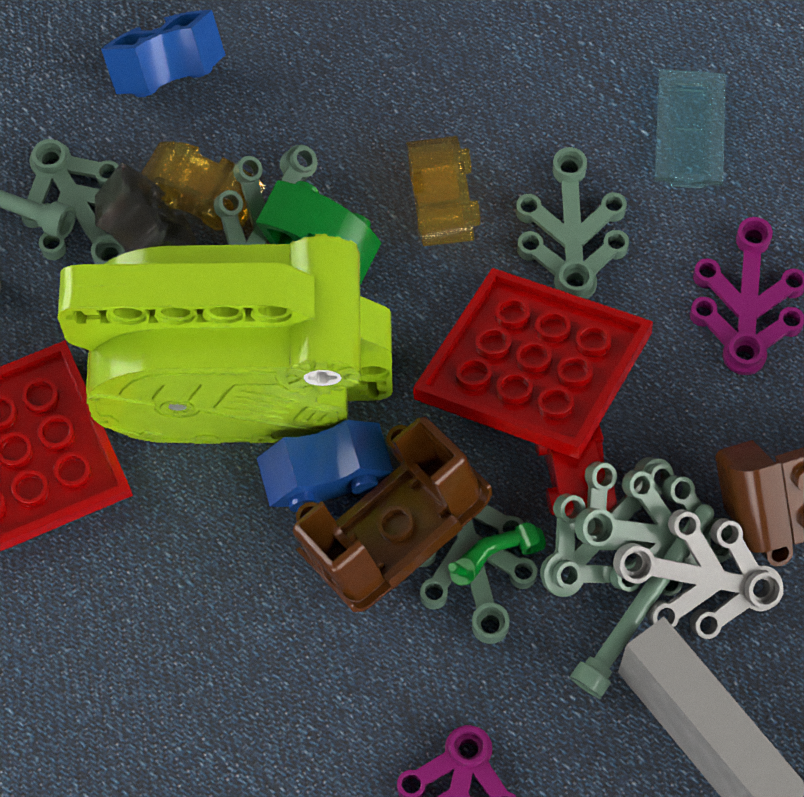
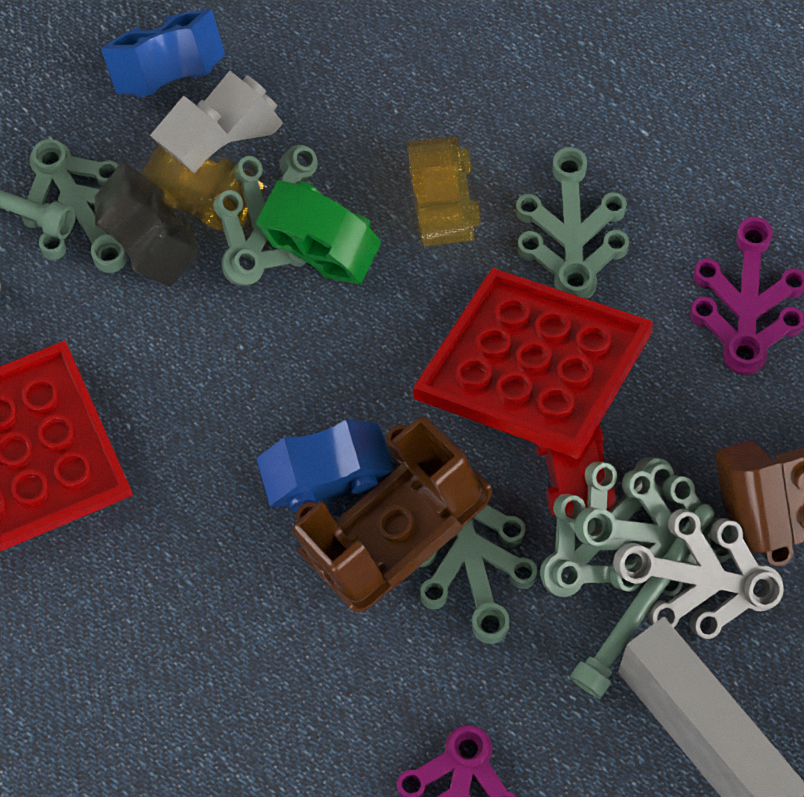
(227, 340): lime piece -> none
(229, 114): none -> light grey arch
(469, 564): green piece -> none
(690, 128): clear light blue piece -> none

